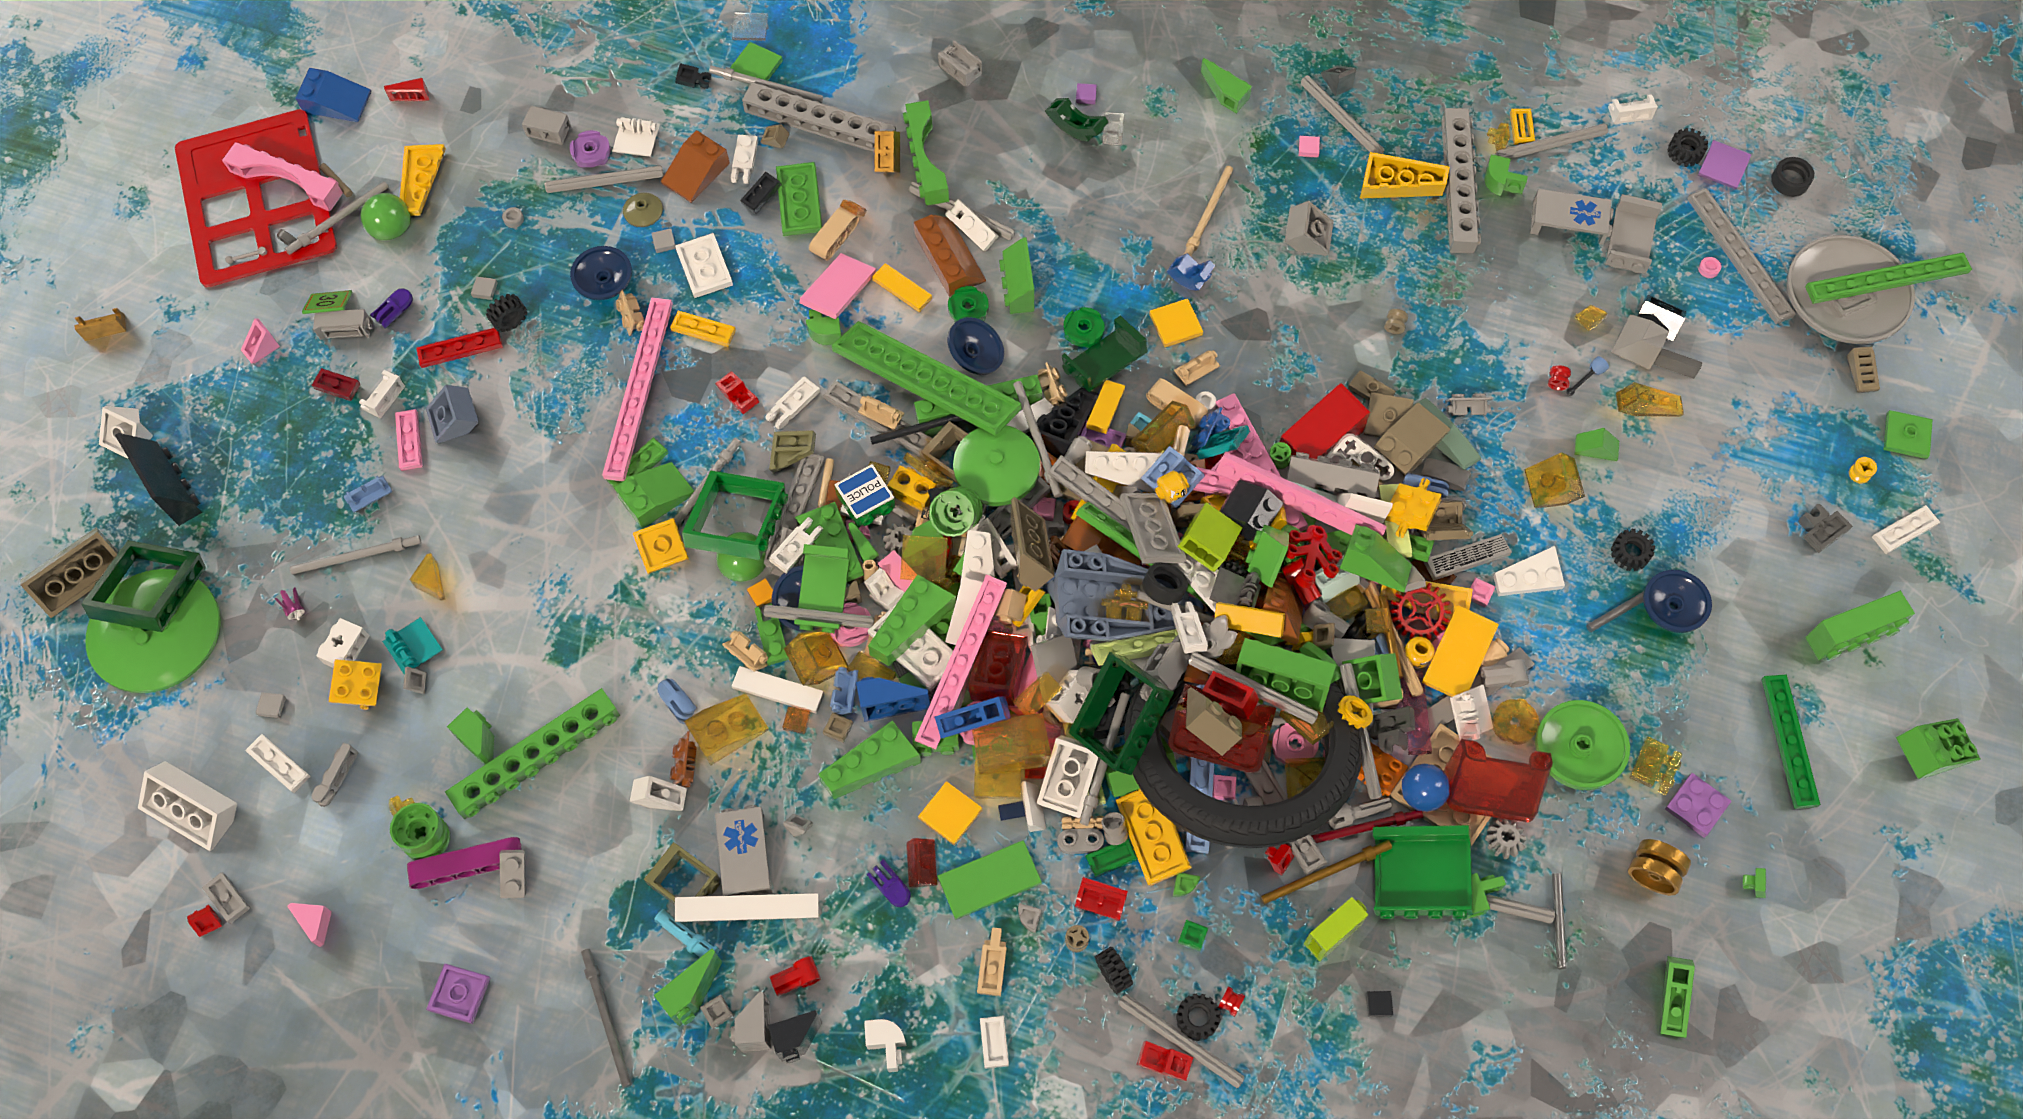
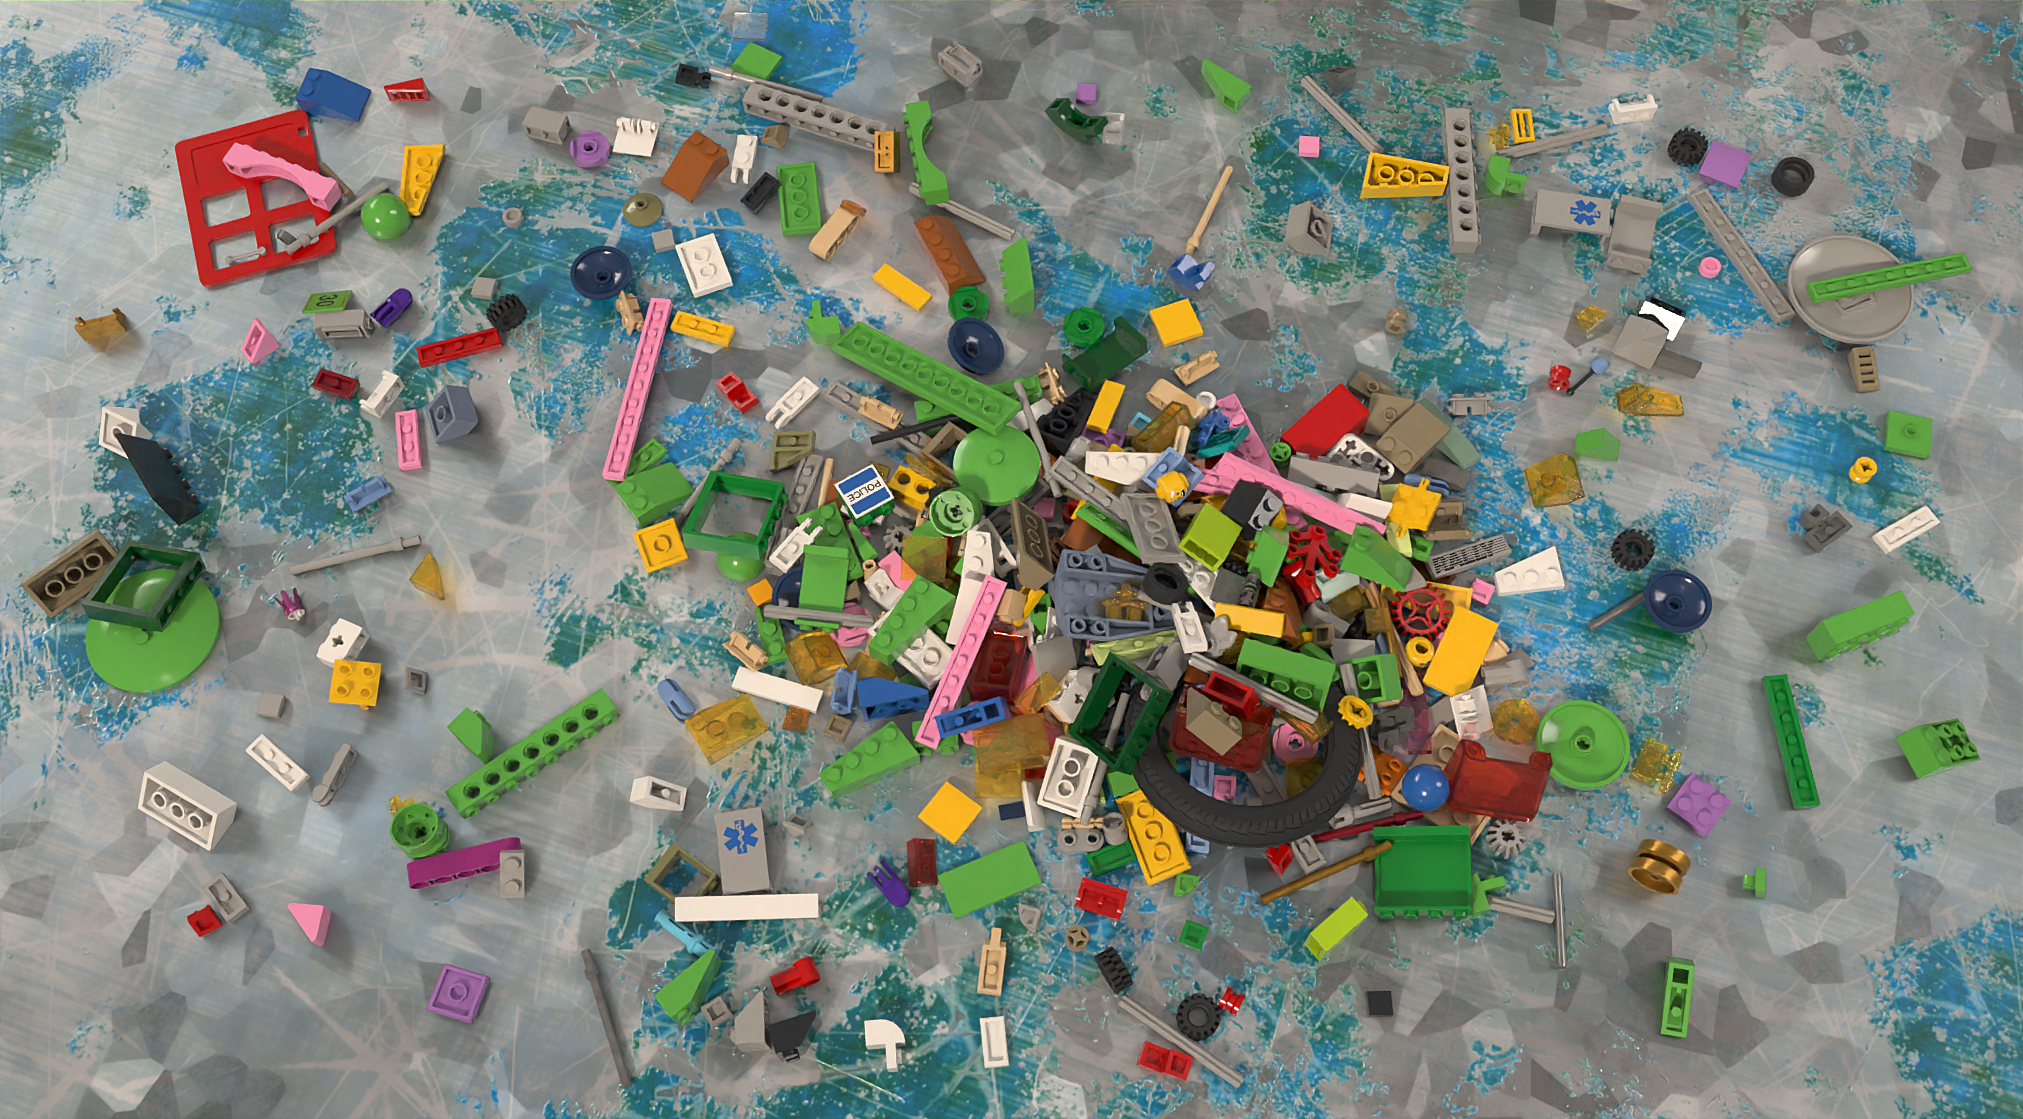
(411, 644): teal hinge -> none
(604, 179): light grey axle -> none
(684, 755): dark orange hinge -> none
(837, 286): bright pink tile -> none
(972, 225): white plate -> none

